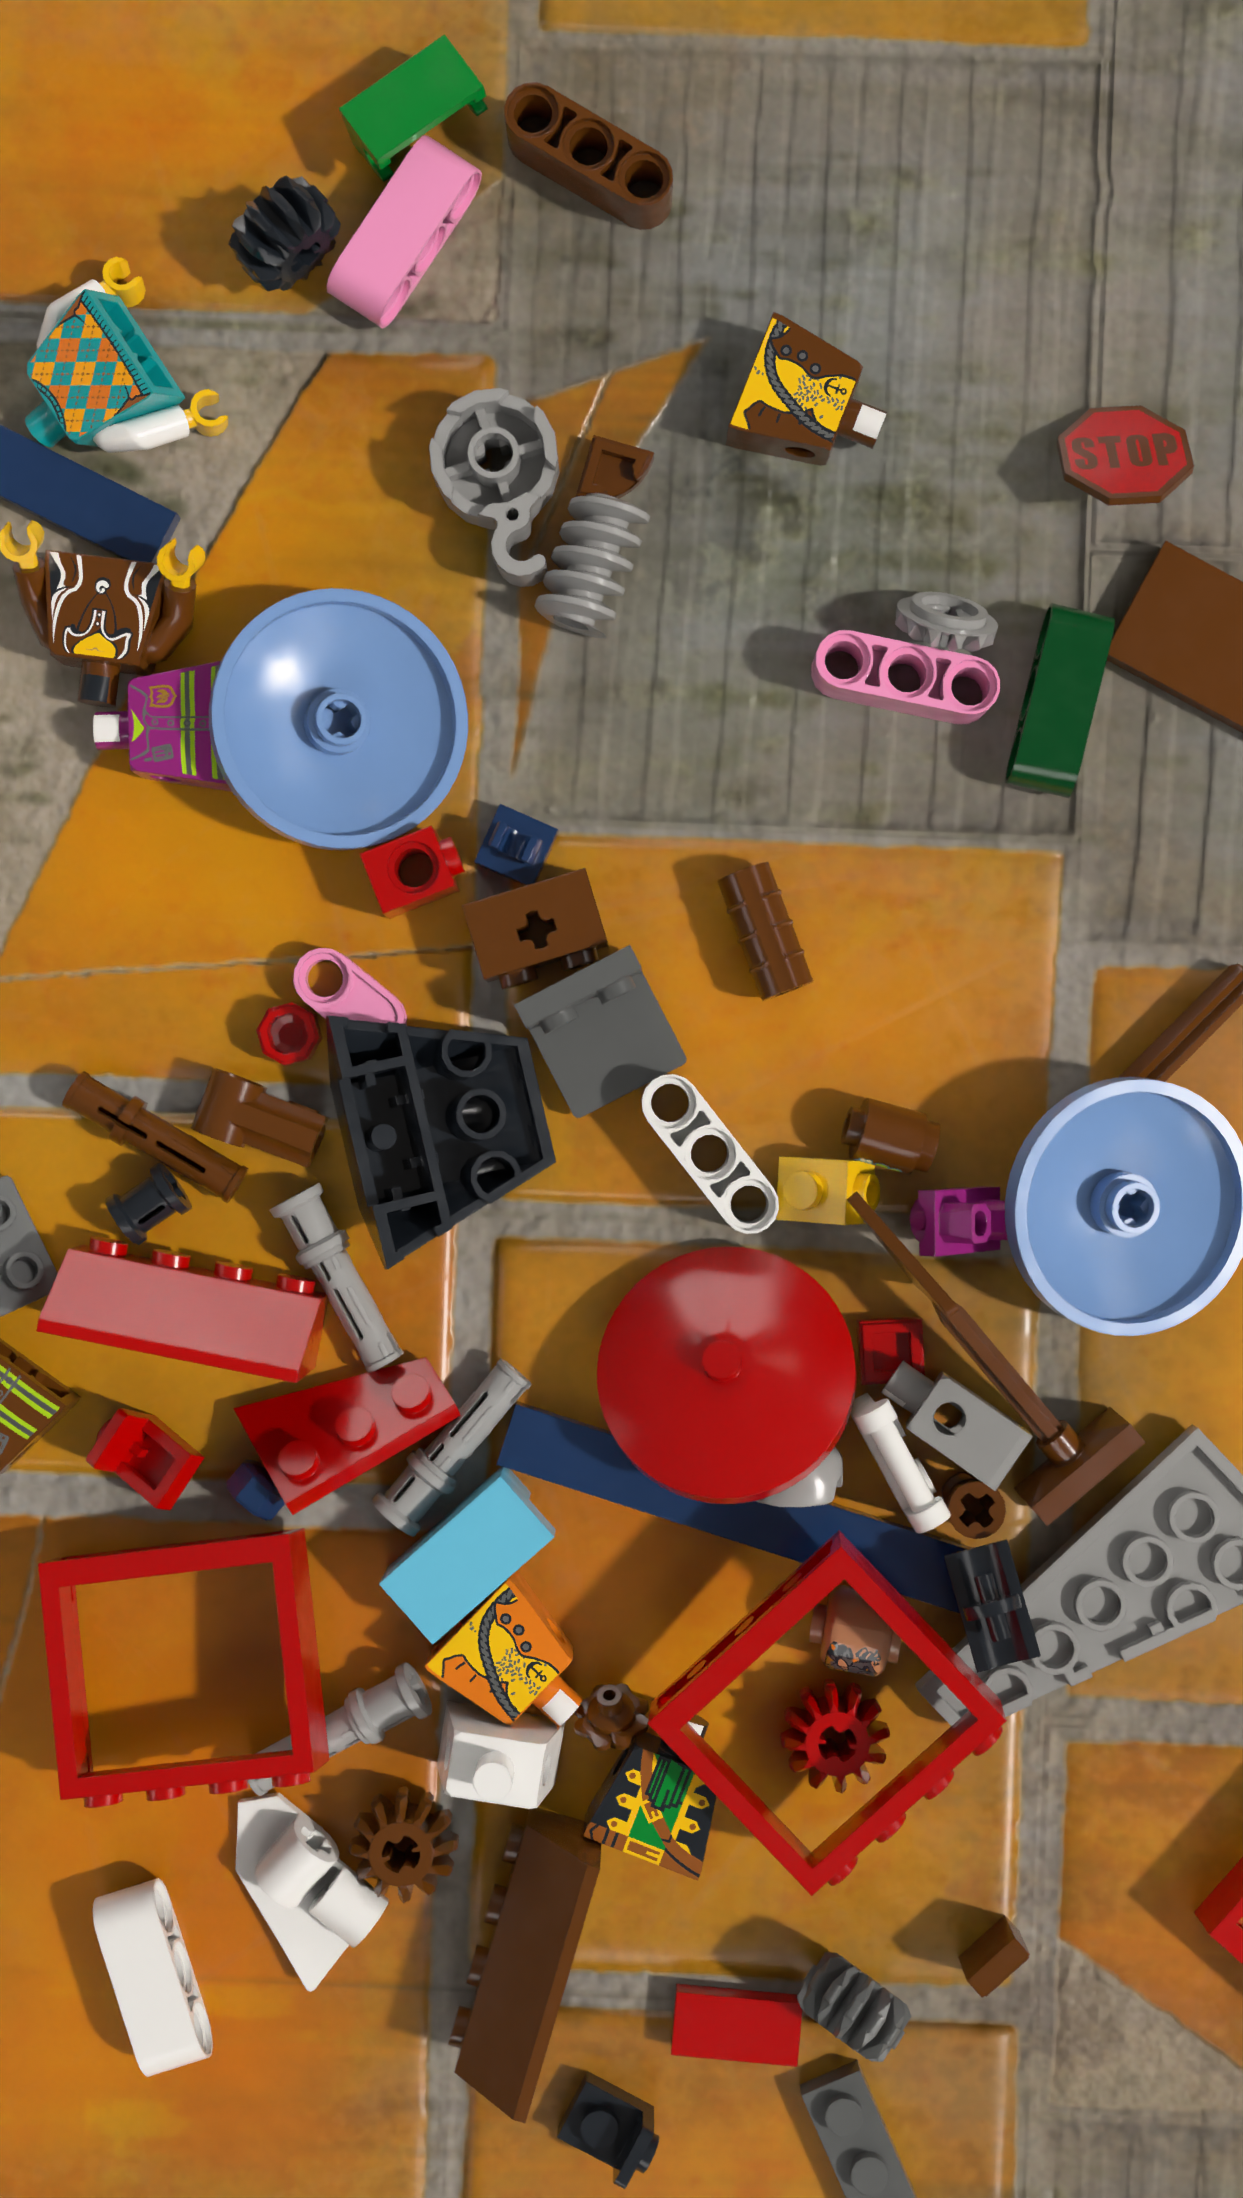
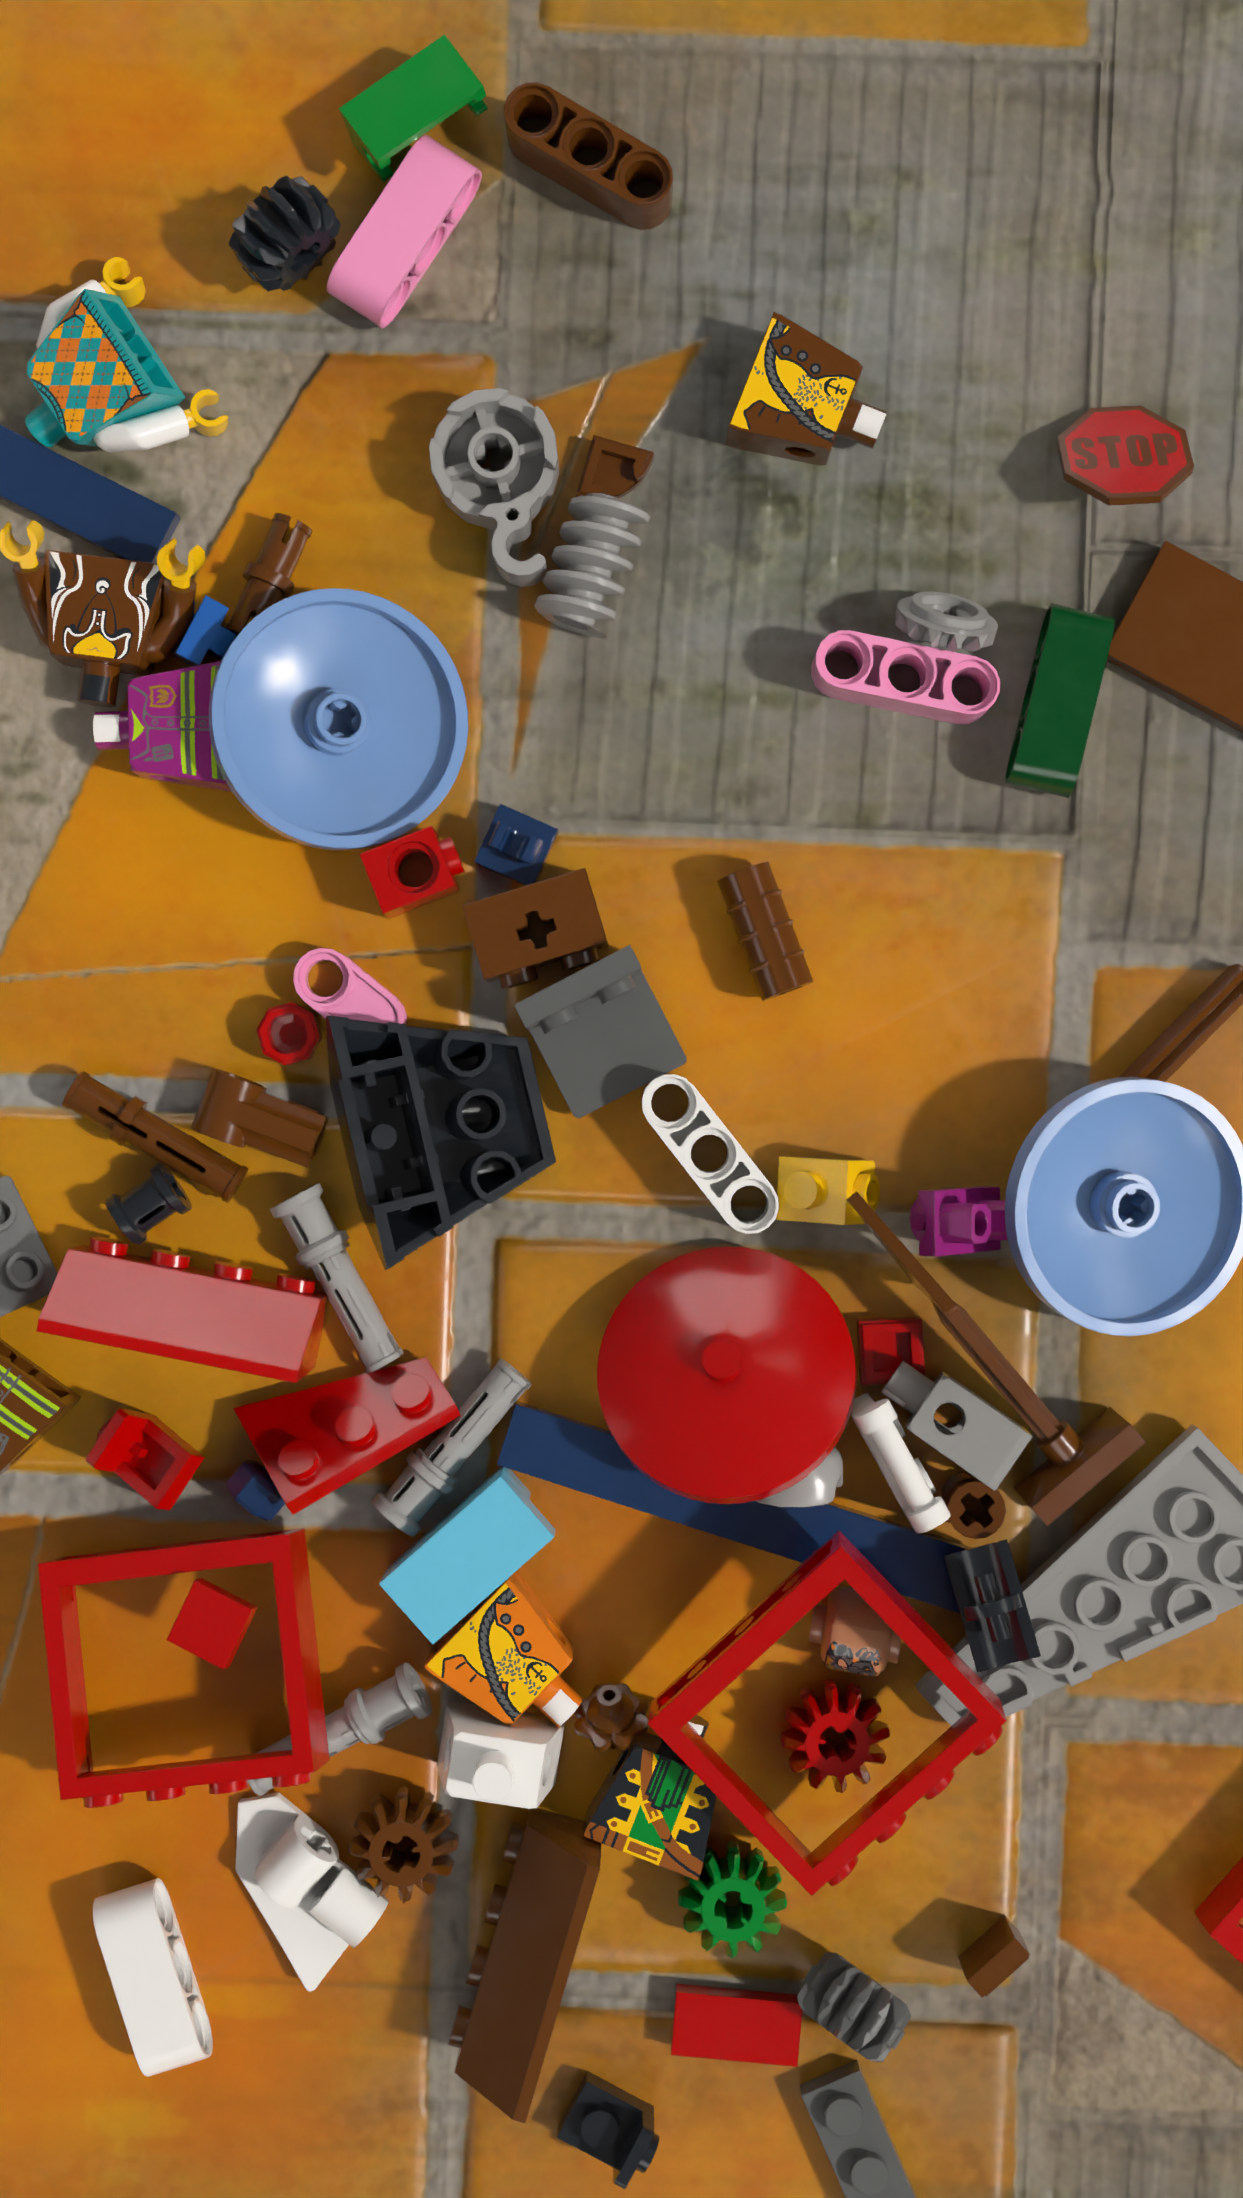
(205, 634): none -> blue tile
(212, 1623): none -> red tile
(271, 573): none -> reddish brown pin
(757, 1900): none -> green gear
(890, 1136): reddish brown brick -> none

